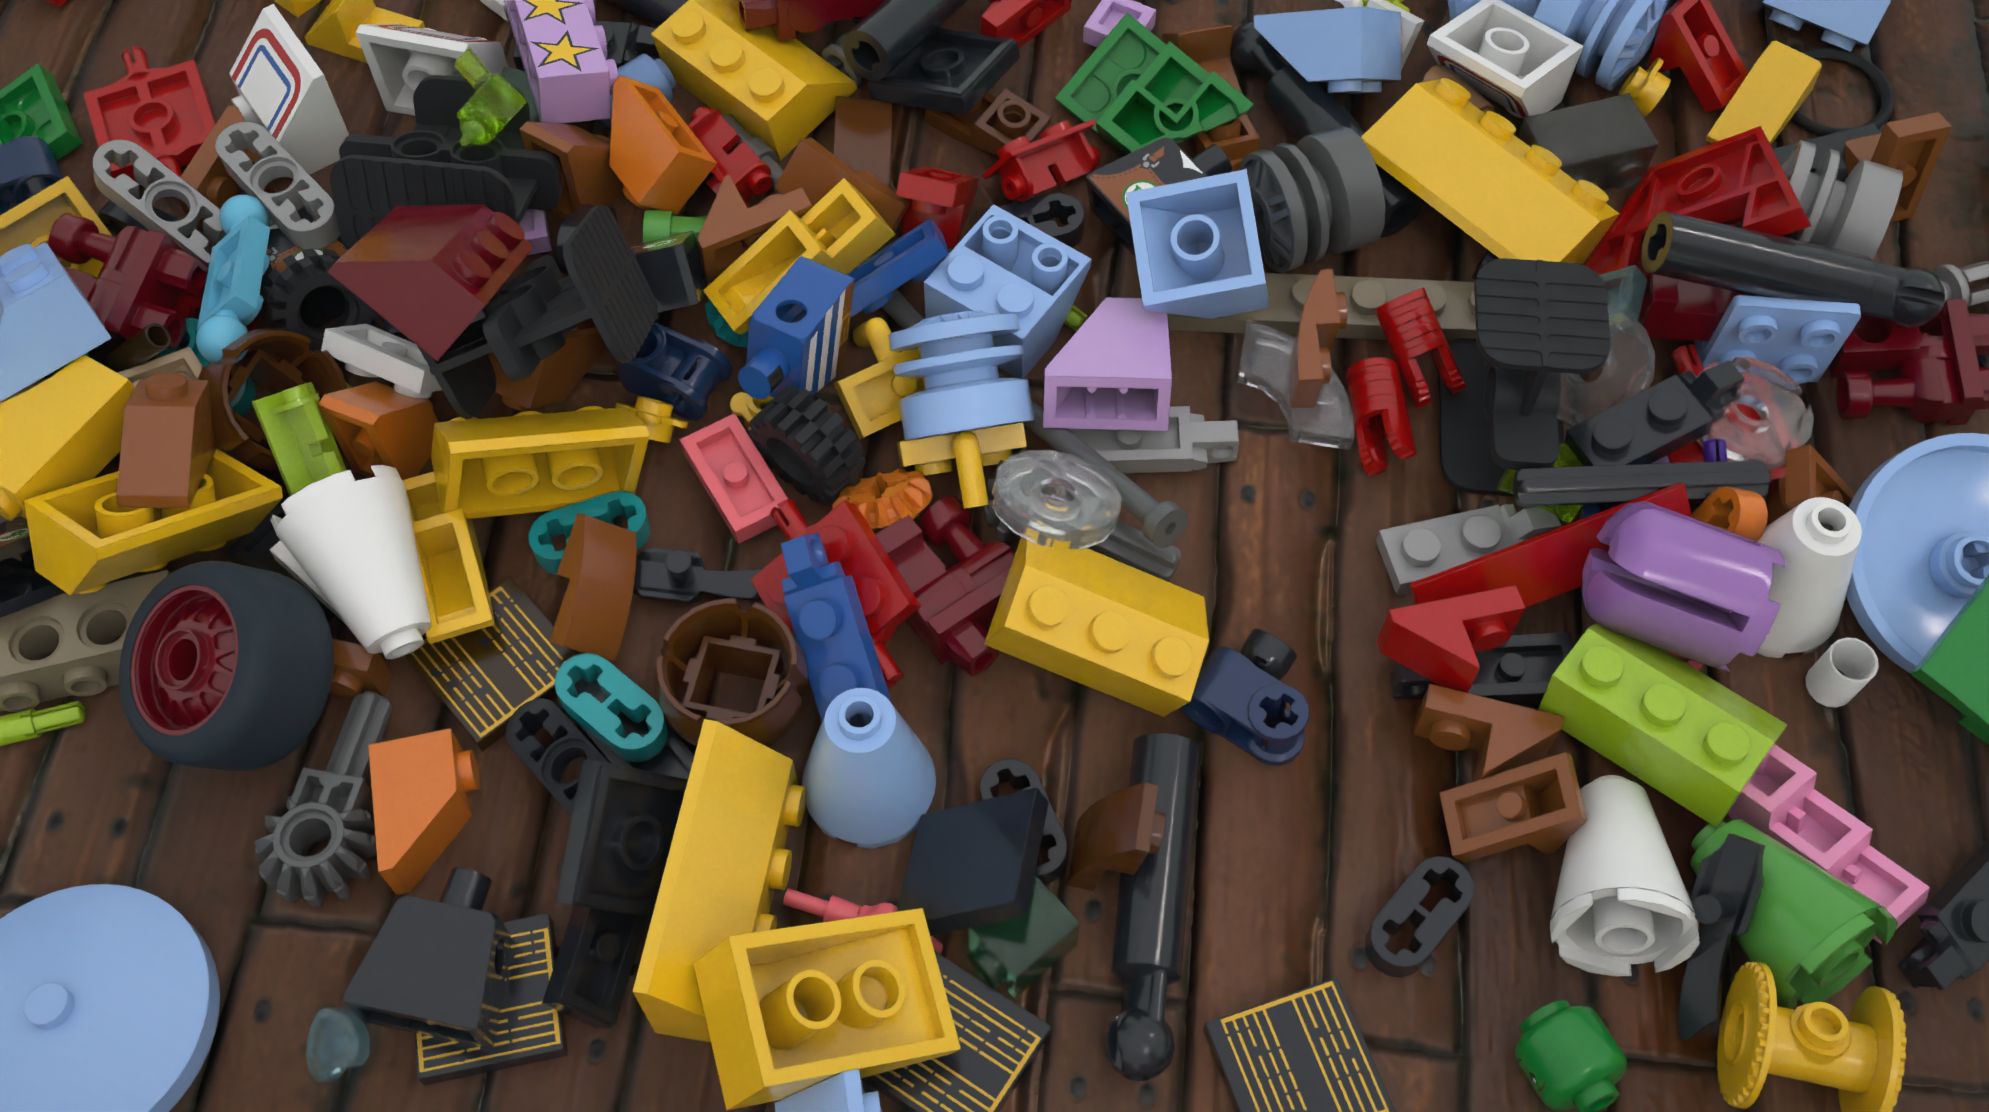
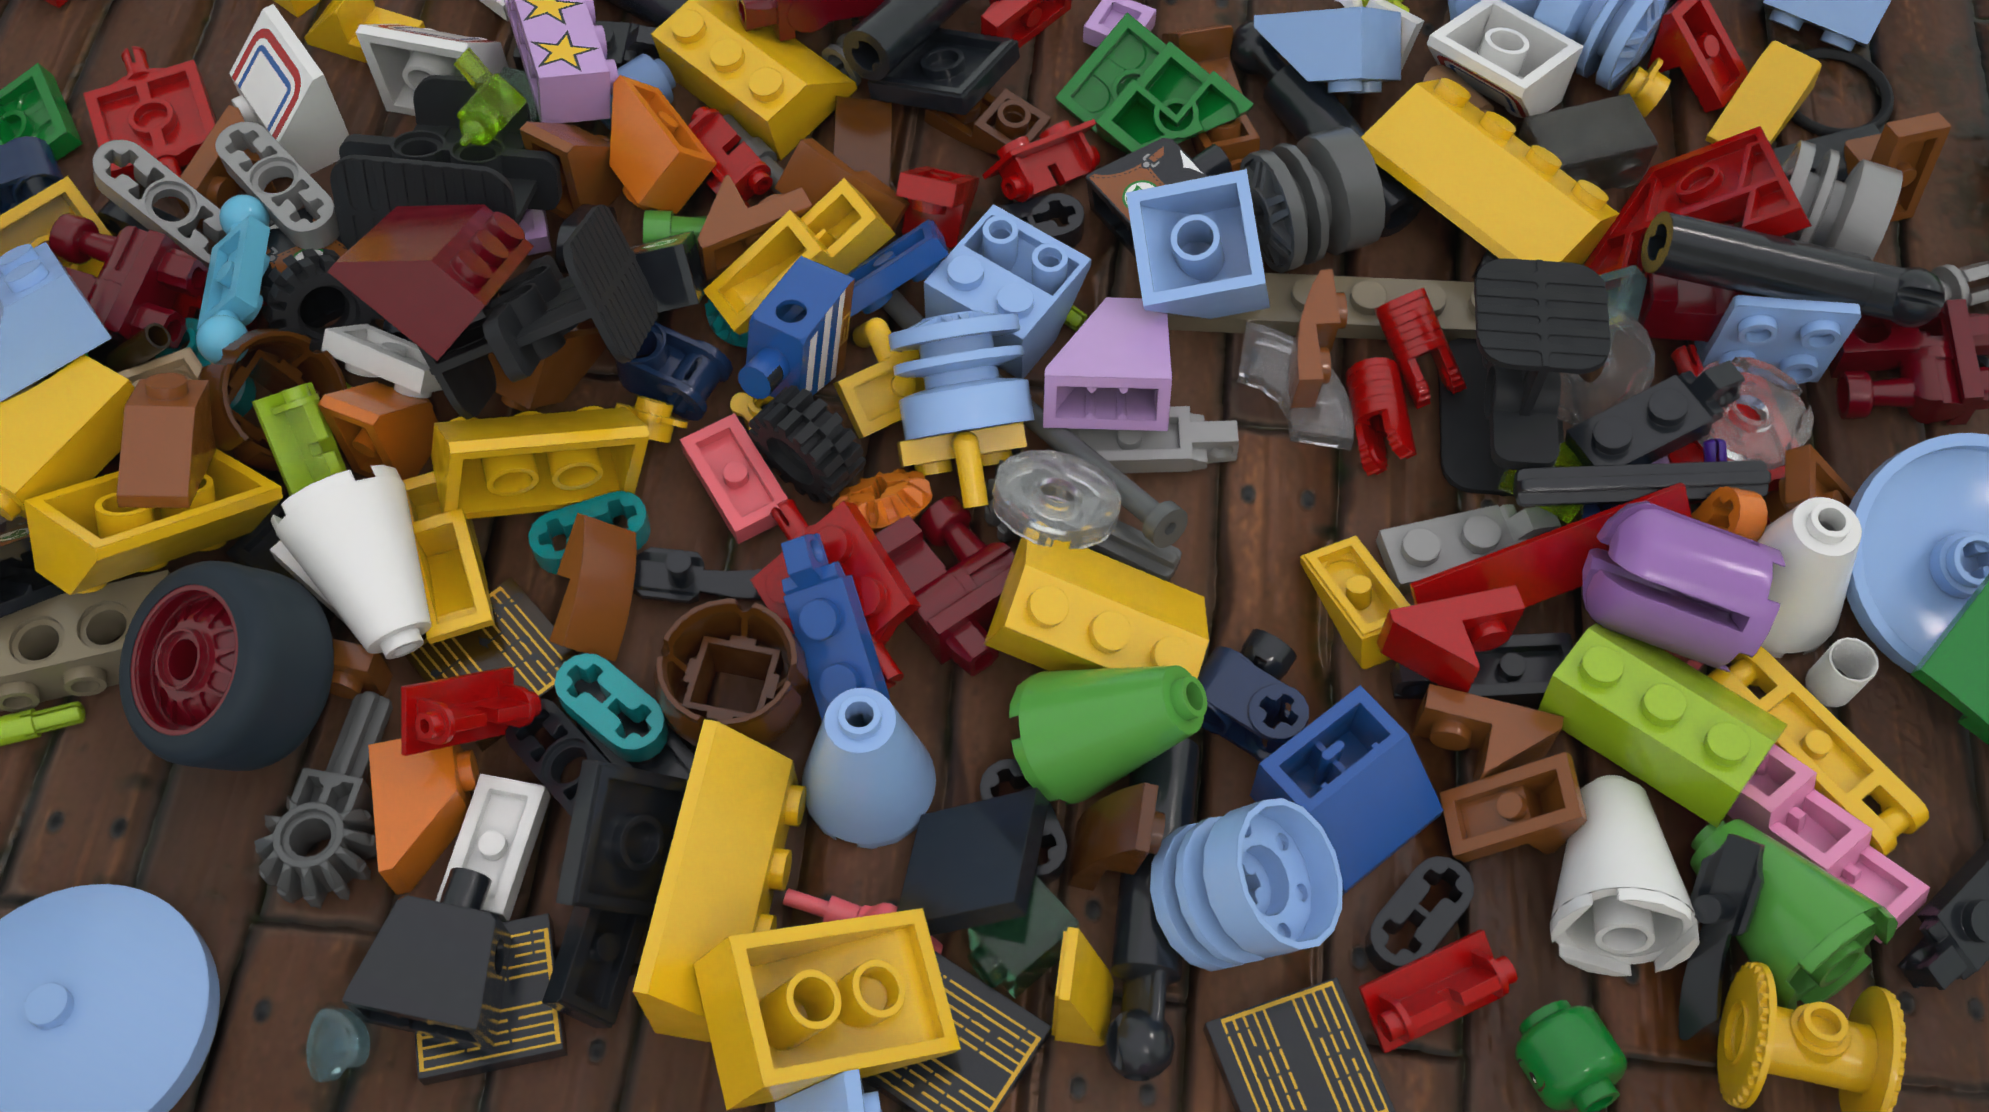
(463, 709): none -> red hinge
(500, 837): none -> white plate
(1081, 993): none -> yellow slope
(1100, 724): none -> bright green cone
(1247, 885): none -> light blue wheel
(1354, 595): none -> yellow slope
(1356, 780): none -> blue slope
(1436, 990): none -> red hinge
(1819, 740): none -> yellow plate

